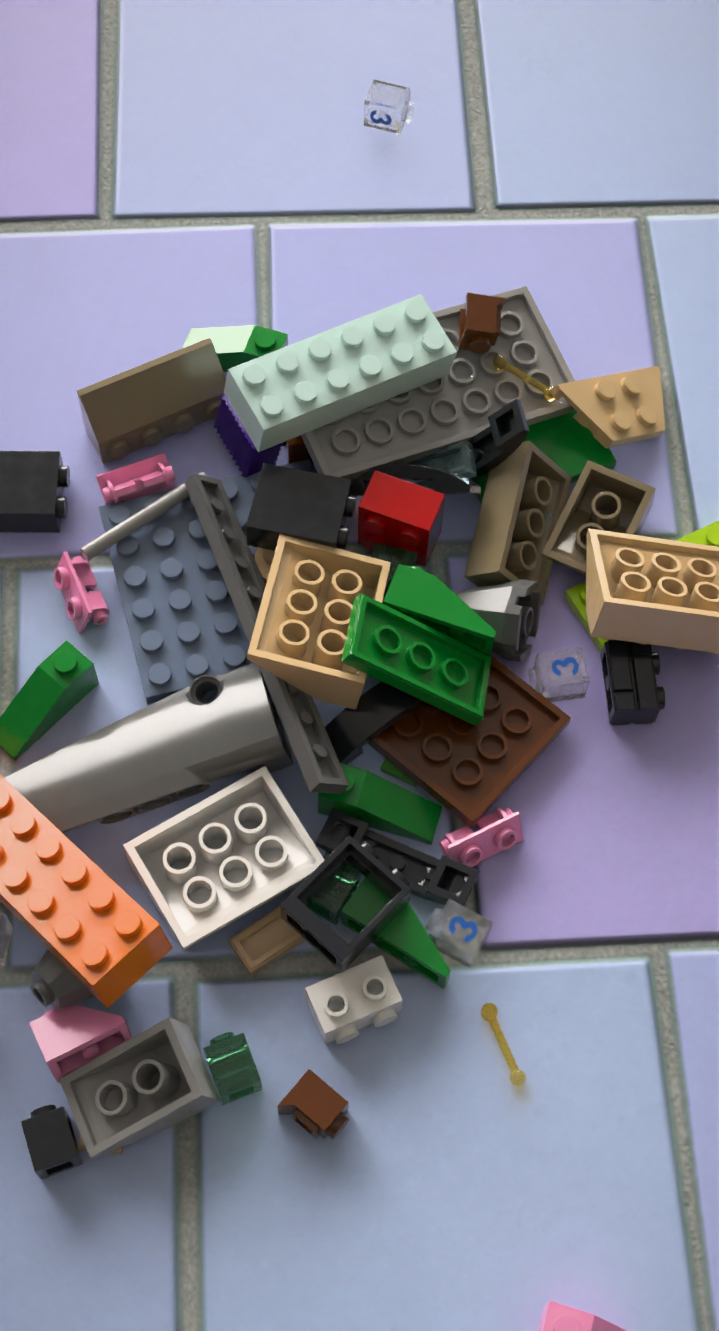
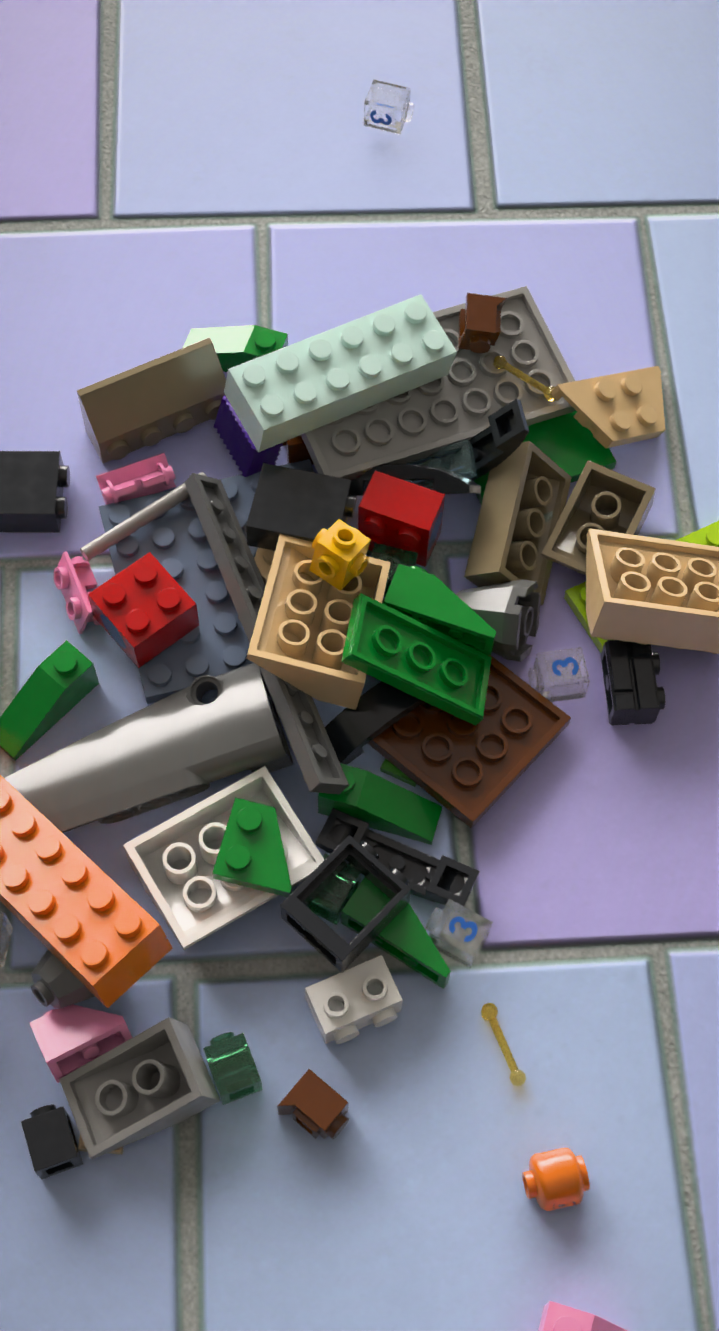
(144, 609): none -> red brick
(253, 850): none -> green wing
(264, 942): tan tile -> none
(339, 554): none -> yellow brick
(495, 833): bright pink hinge -> none
(556, 1179): none -> orange head

